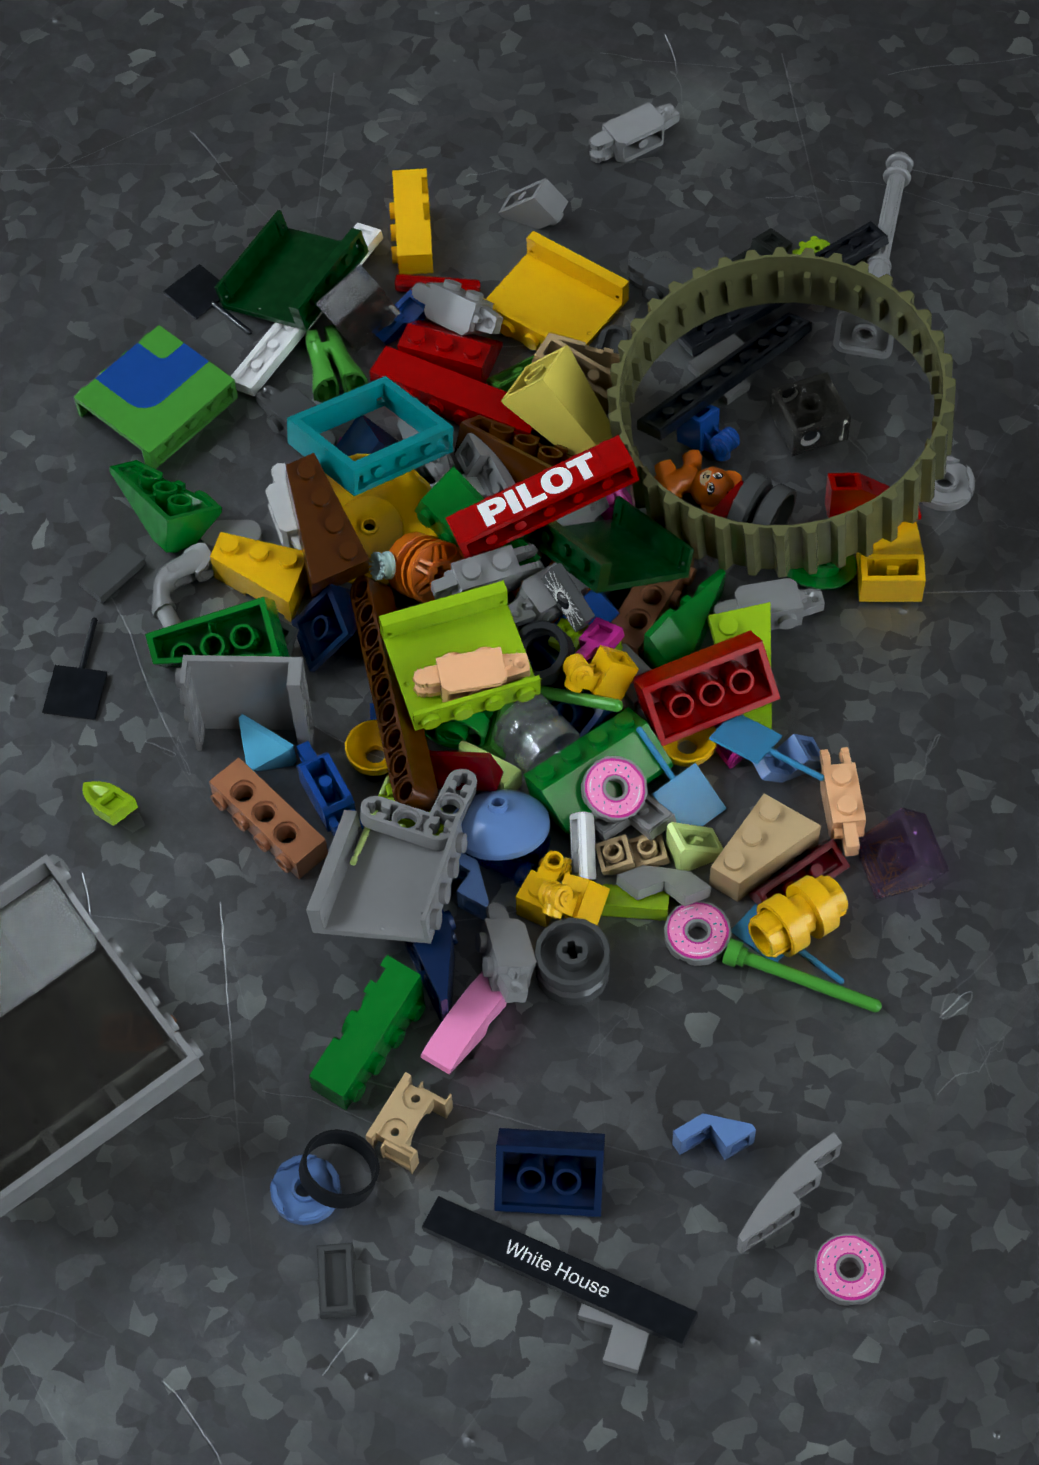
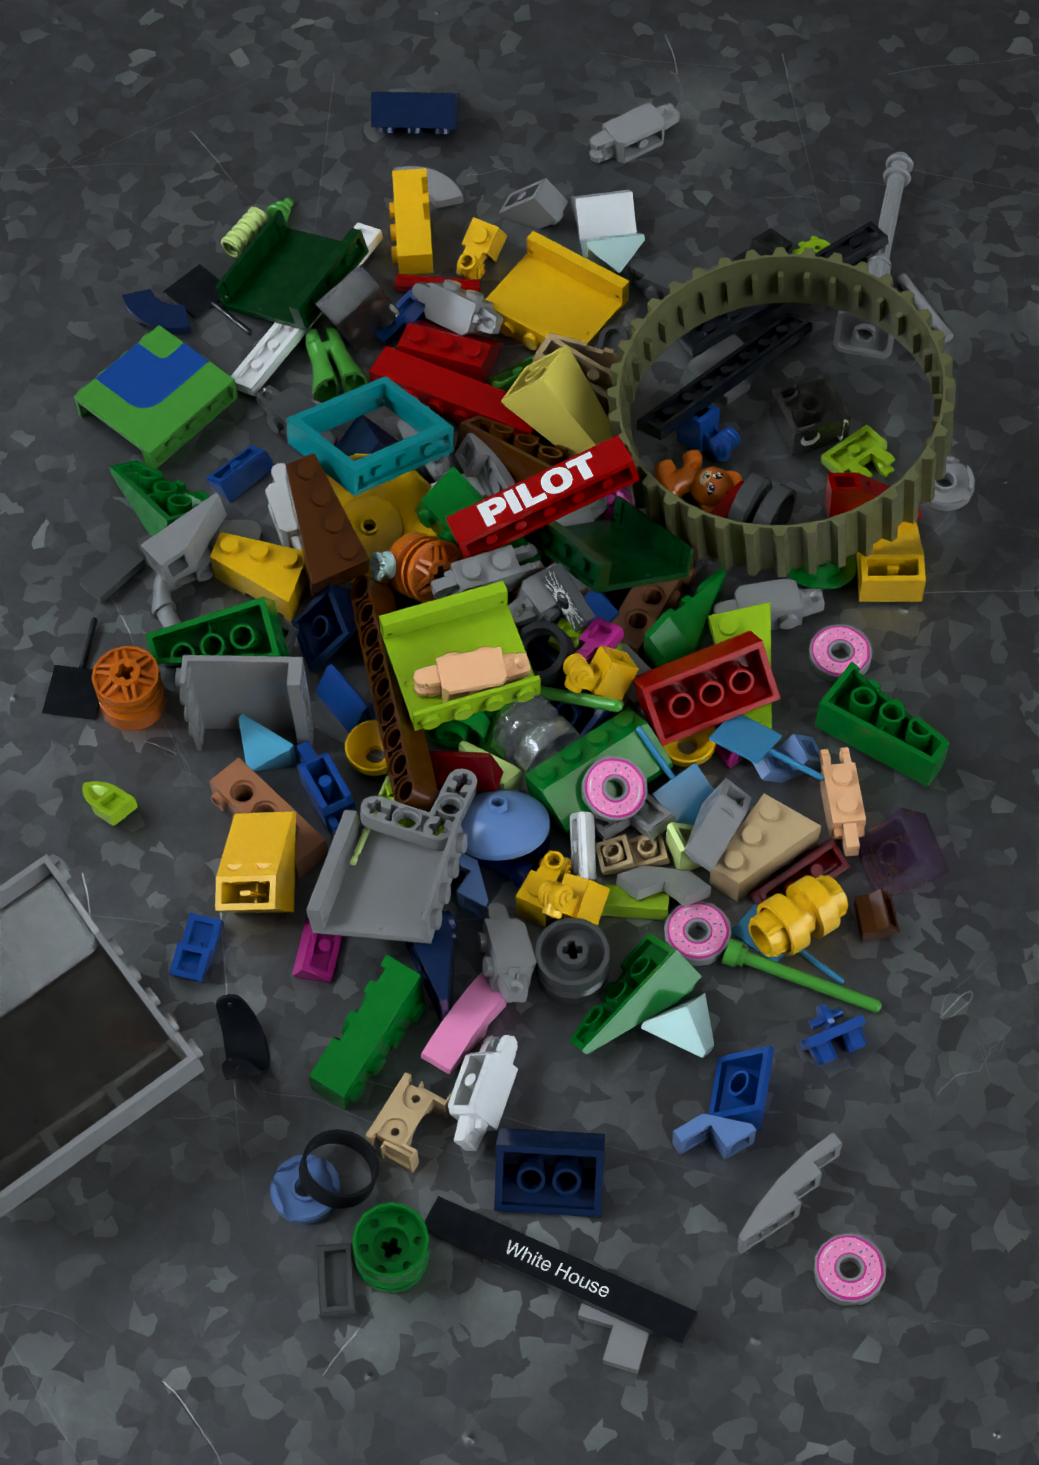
(129, 688): none -> orange wheel
(152, 312): none -> dark blue tile
(183, 542): none -> light grey slope
(197, 947): none -> blue slope
(241, 472): none -> blue slope
(243, 1039): none -> black piece
(244, 232): none -> yellowish green piece
(258, 864): none -> yellow slope
(284, 206): none -> bright green hair
(316, 955): none -> dark pink slope
(342, 699): none -> blue slope
(379, 1231): none -> green wheel
(414, 111): none -> dark blue slope
(441, 189): none -> light grey tile
(480, 242): none -> yellow brick
(483, 1090): none -> white hinge
(604, 214): none -> white slope
(612, 251): none -> light aqua slope
(651, 982): none -> green wedge
(684, 1026): none -> light aqua slope
(717, 824): none -> light grey slope
(742, 1085): none -> blue slope
(820, 1044): none -> blue hips
(834, 638): none -> tile
(858, 450): none -> lime plate
(875, 916): none -> reddish brown piece
(881, 727): none -> green wedge
(921, 303): none -> light grey bar

